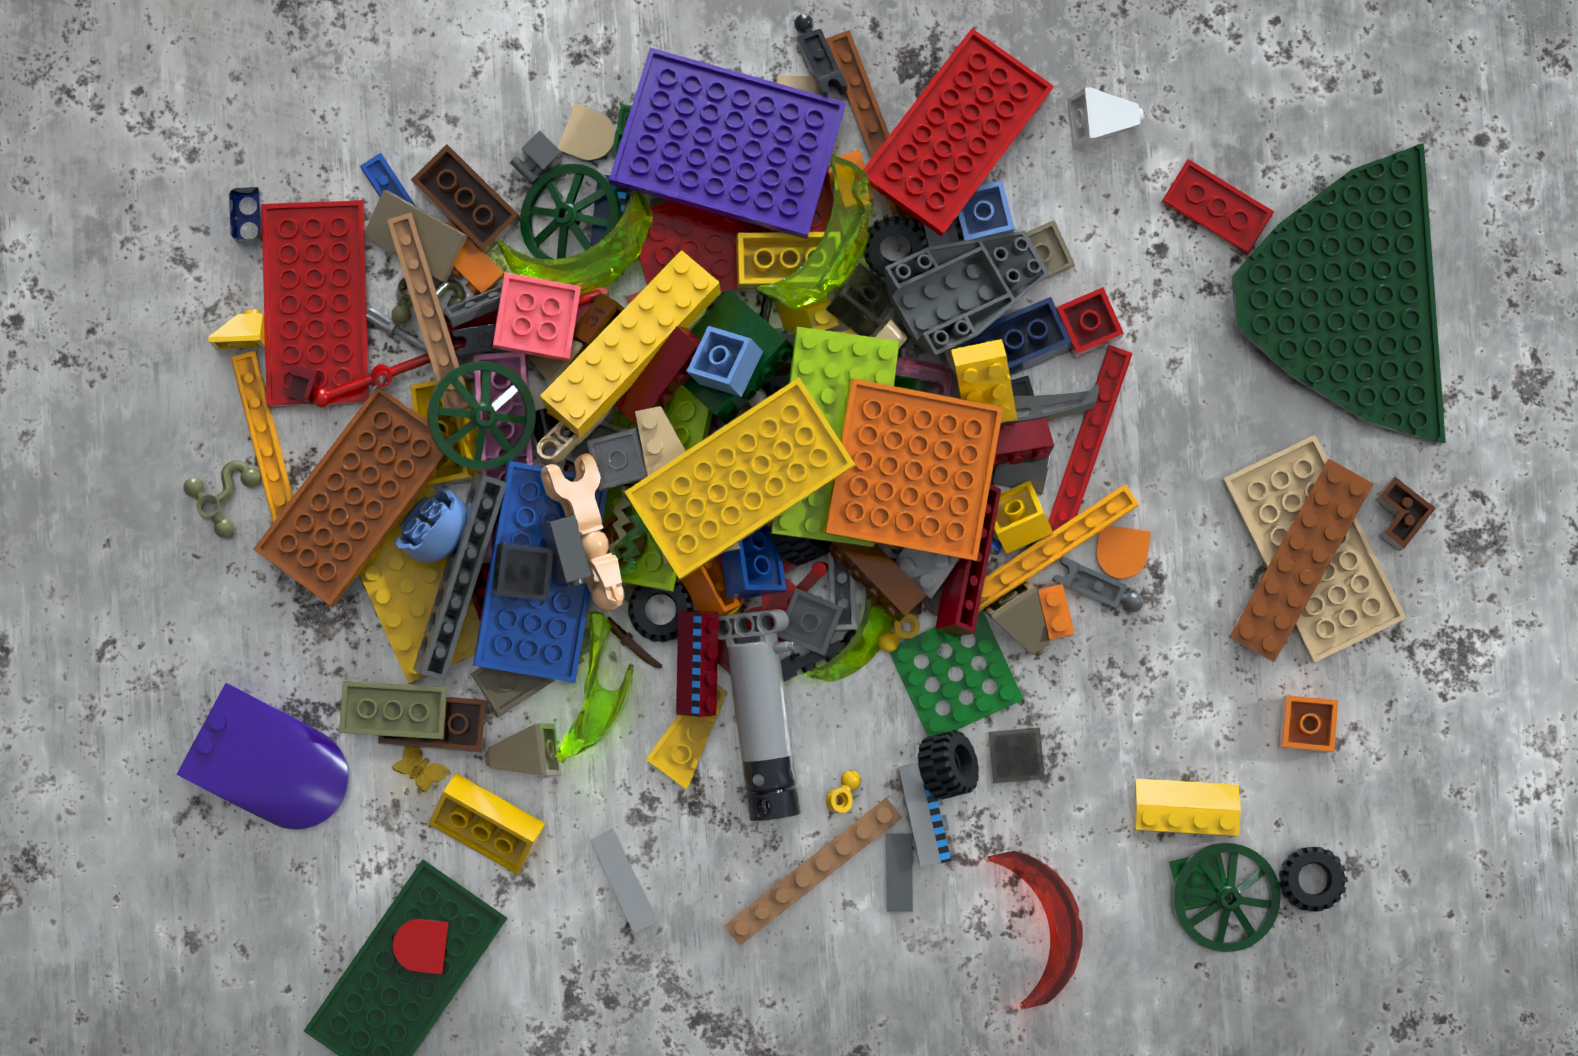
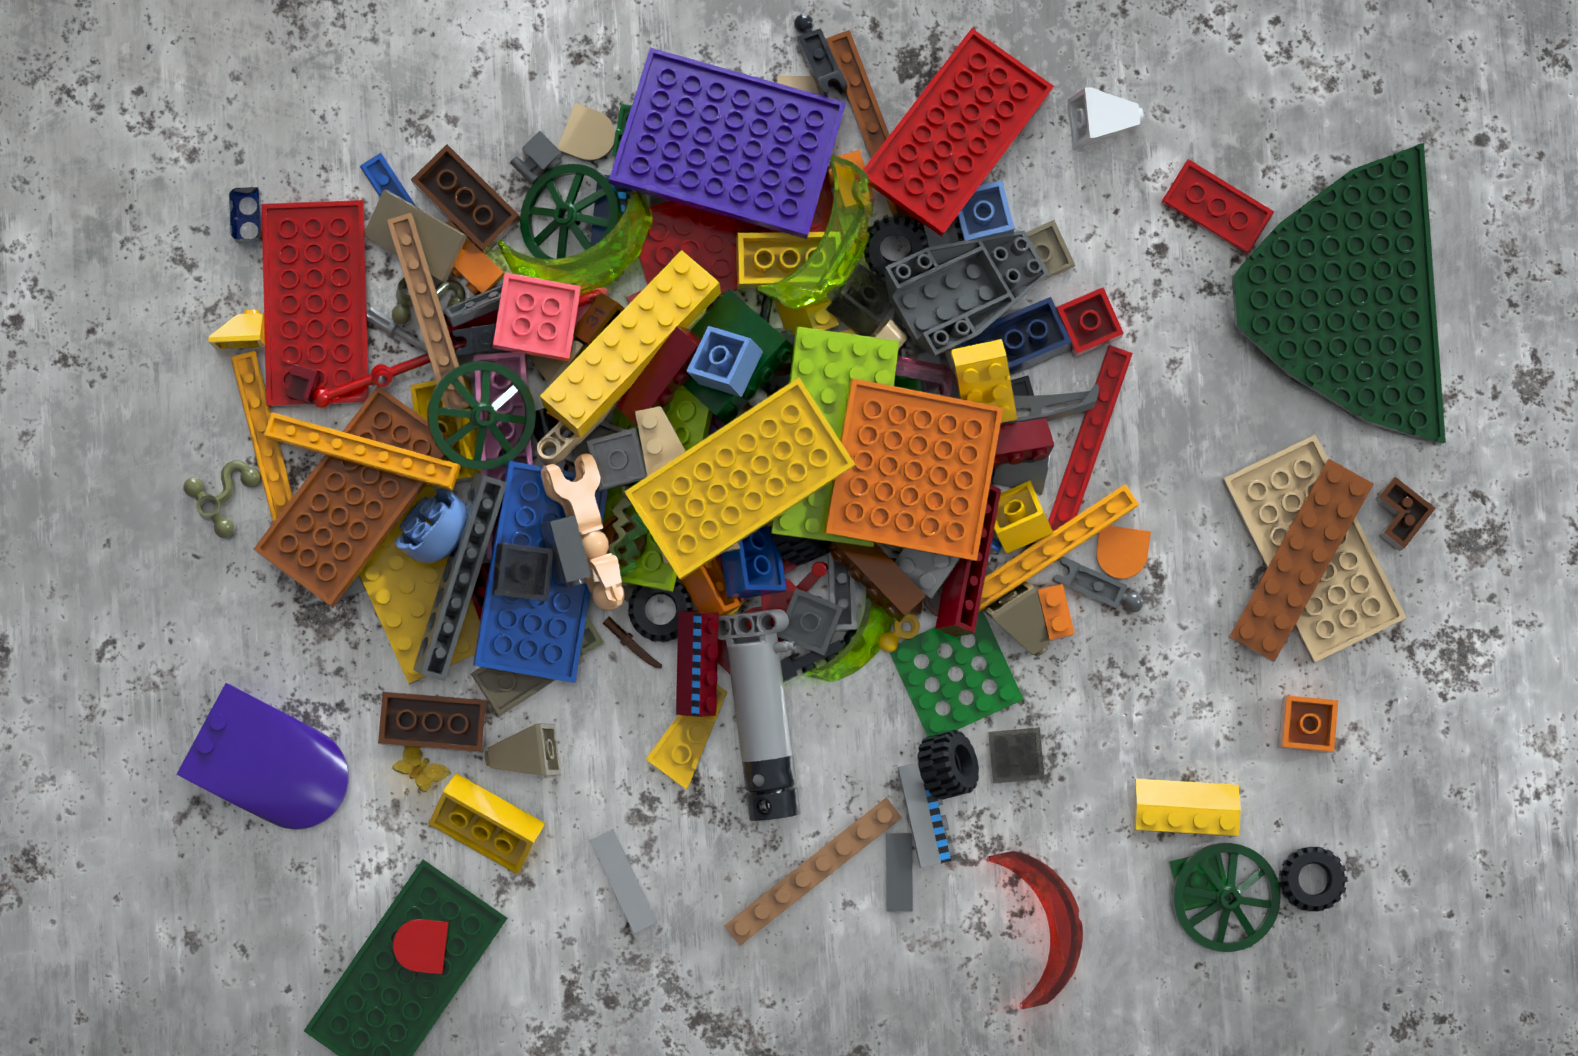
(362, 451): none -> light orange tile
(393, 710): olive plate -> none
(600, 706): clear neon green piece -> none
(850, 781): yellow plate -> none

